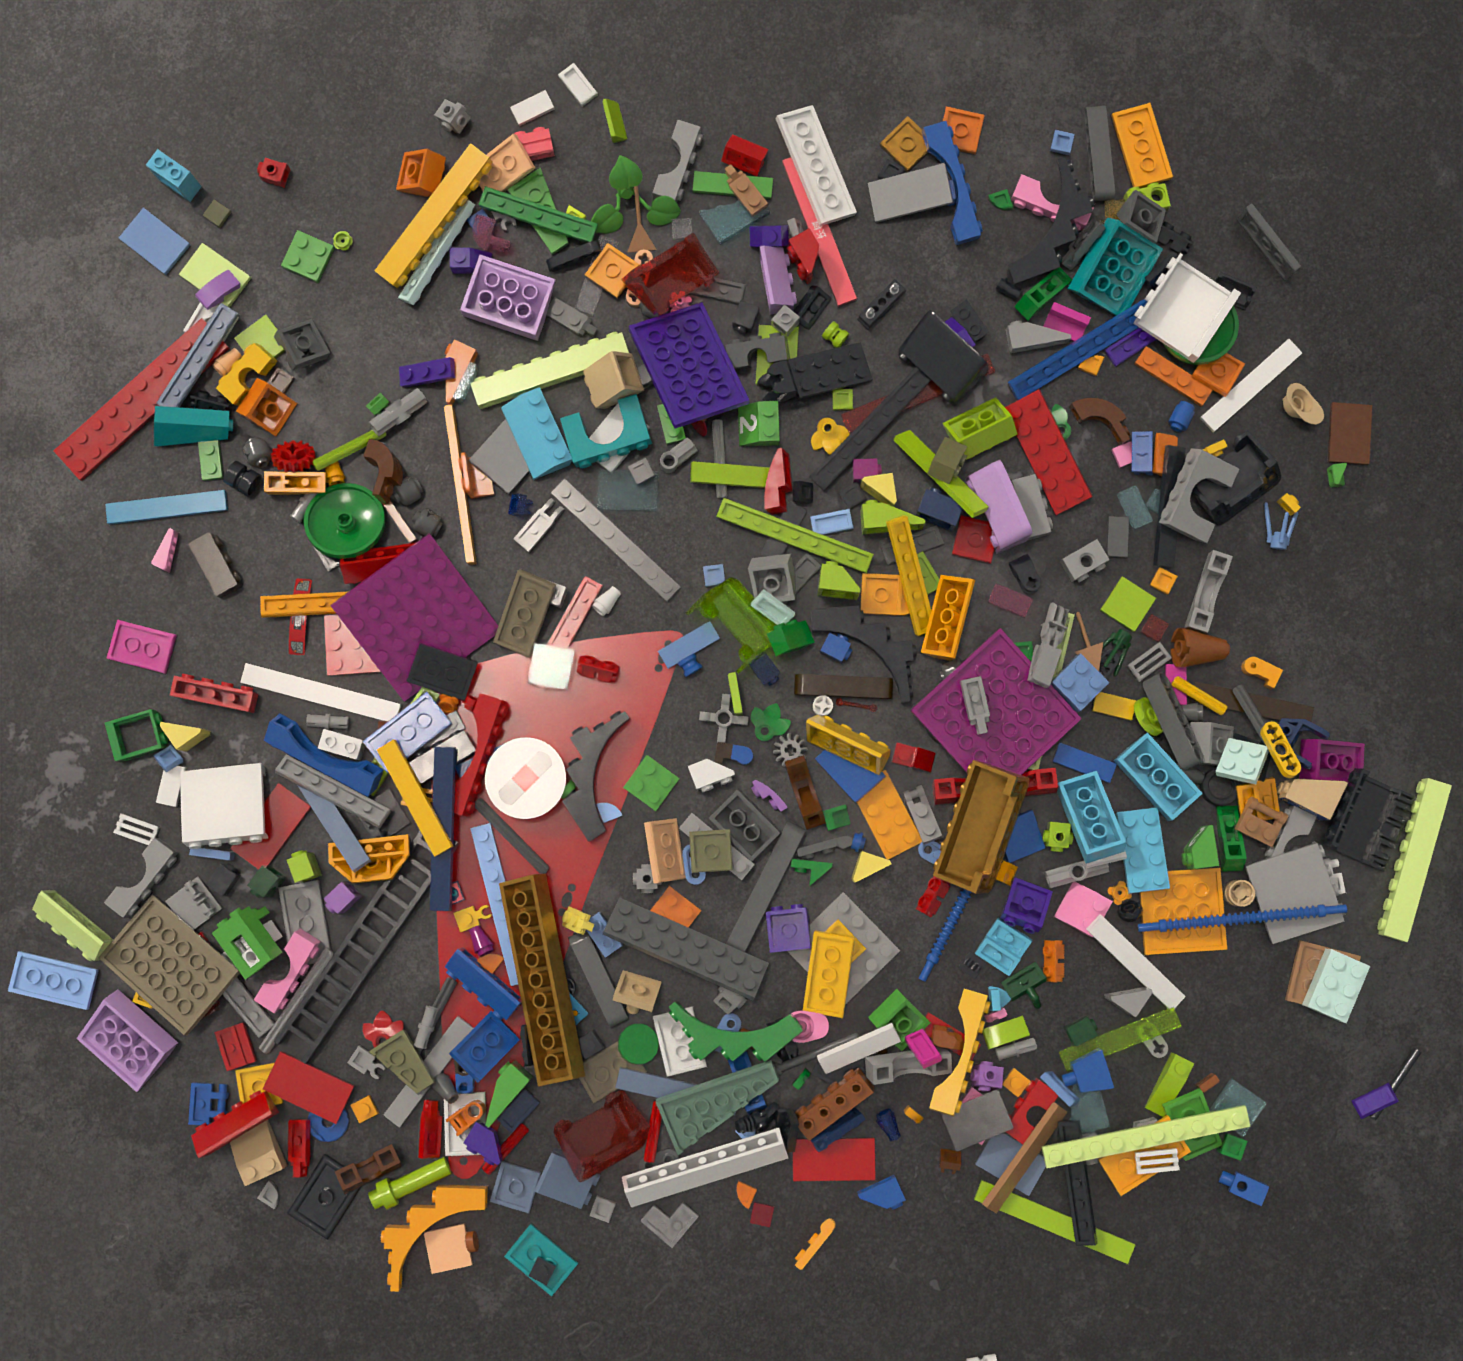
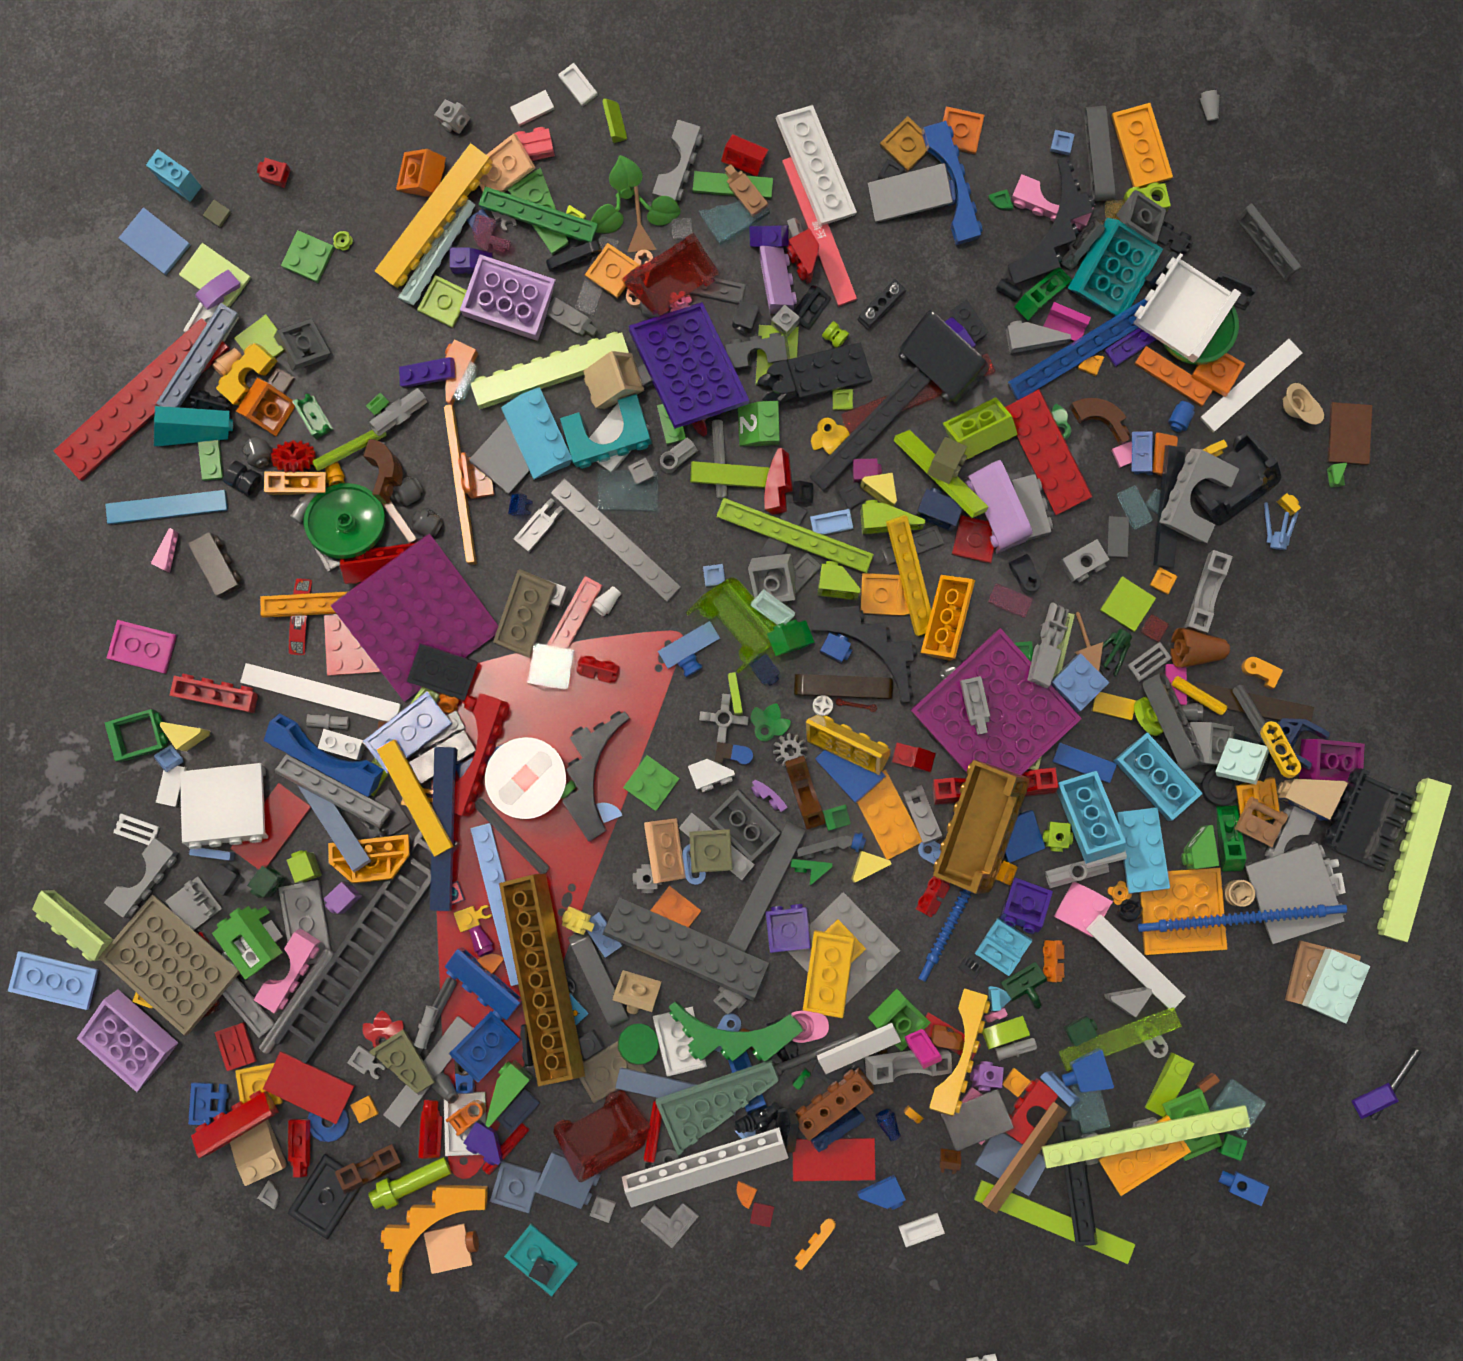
(313, 416): none -> hinge
(443, 301): none -> lime tile
(921, 1229): none -> white tile
(929, 576): lime plate -> none
(1174, 1159): white tile -> none
(1210, 104): none -> light grey cone

